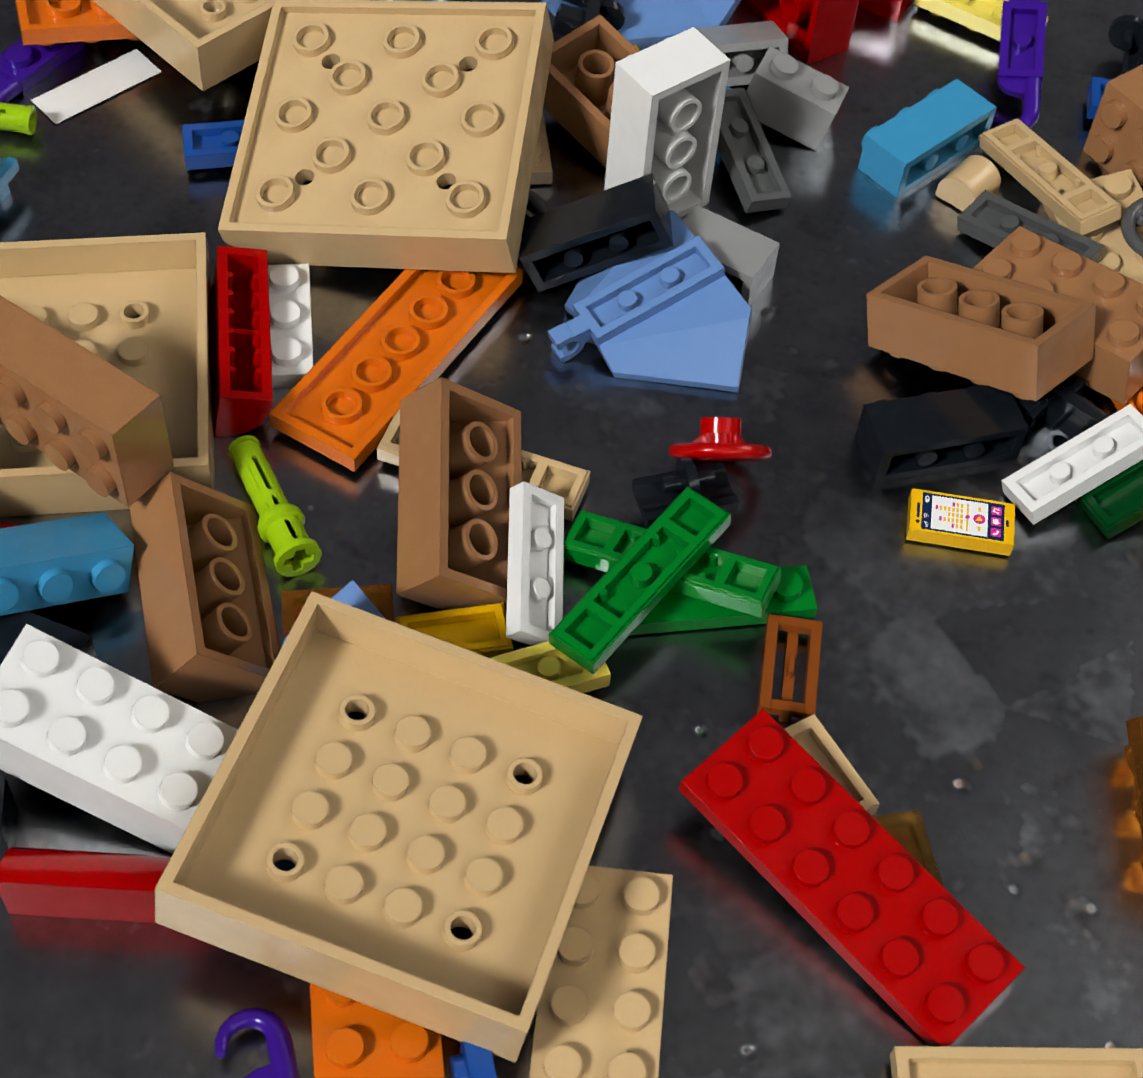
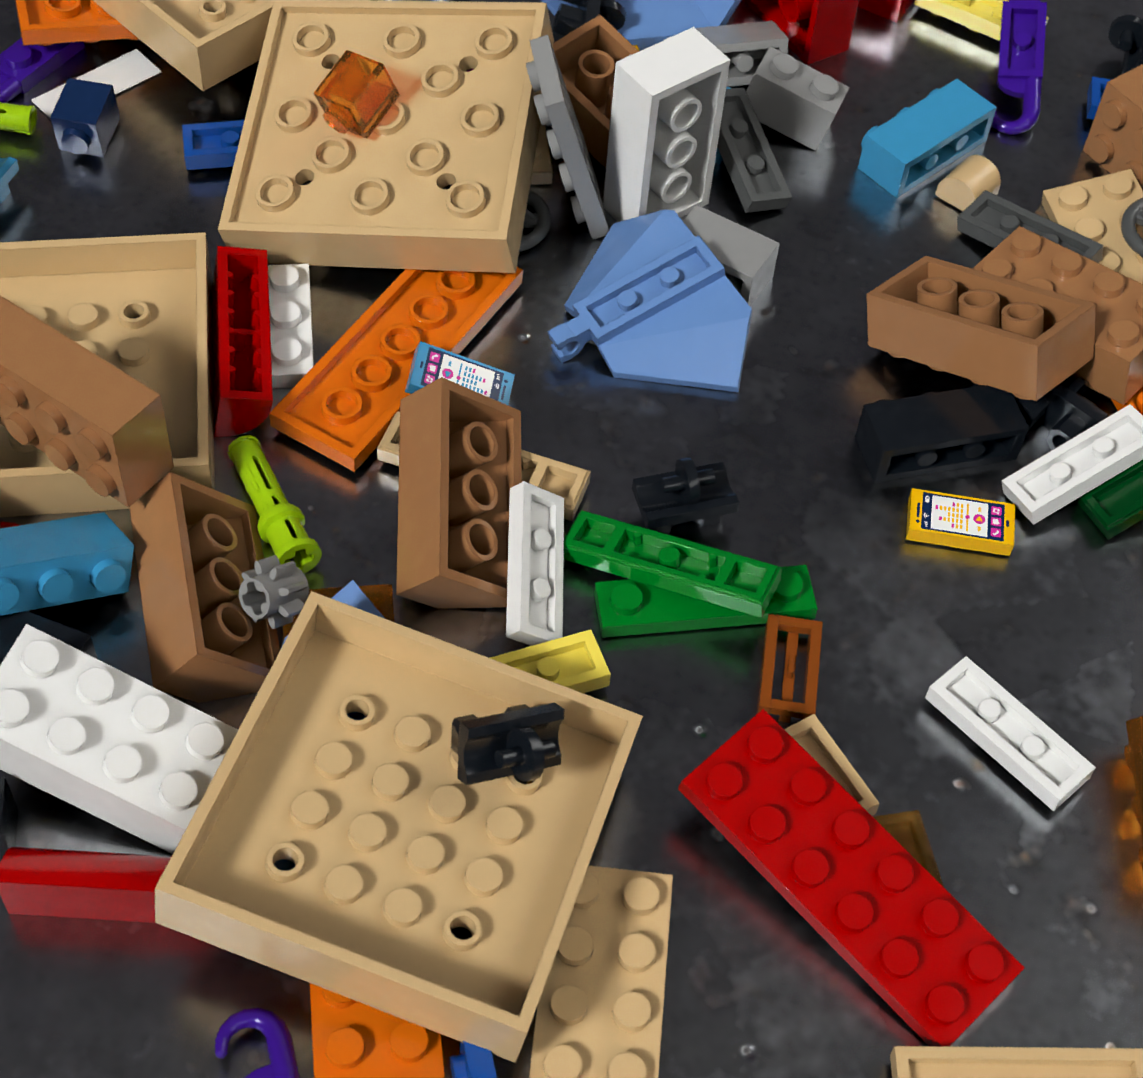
(85, 117): none -> dark blue brick
(273, 591): none -> light grey gear
(356, 94): none -> clear orange brick
(433, 363): none -> tile
(472, 628): yellow tile -> none
(507, 743): none -> black hips
(566, 137): none -> light grey plate
(595, 233): black brick -> none
(639, 580): green plate -> none
(720, 441): red piece -> none
(1010, 733): none -> white plate
(1050, 177): tan plate -> none

